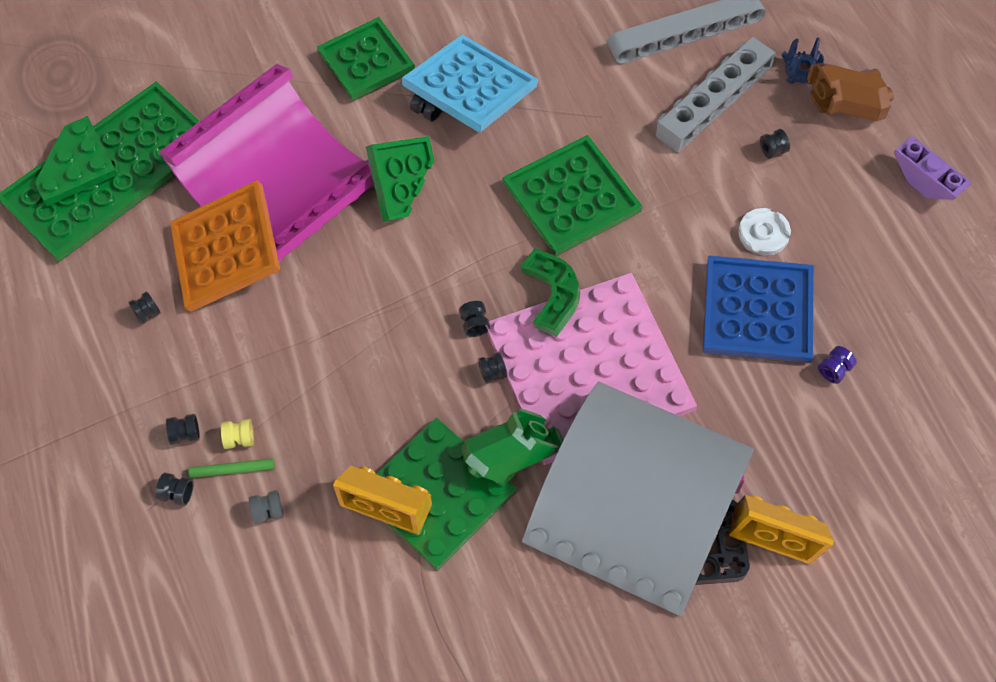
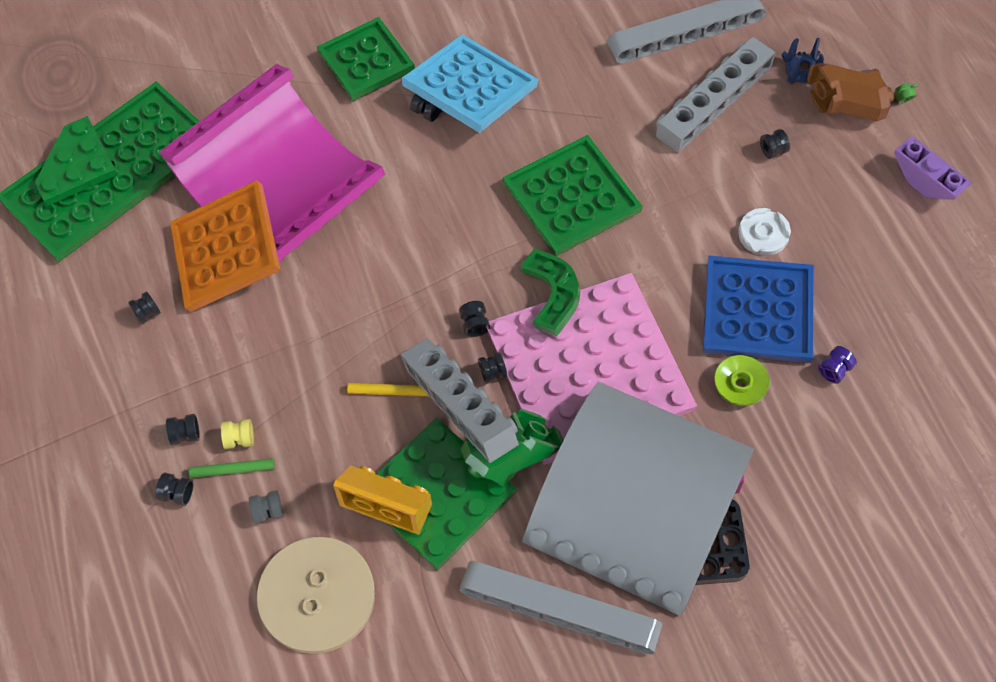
(316, 595): none -> tan plate
(386, 389): none -> yellow bar
(399, 173): green plate -> none
(461, 400): none -> light grey brick
(561, 607): none -> light grey beam
(744, 370): none -> lime dish
(780, 529): light orange slope -> none
(905, 93): none -> bright green plate

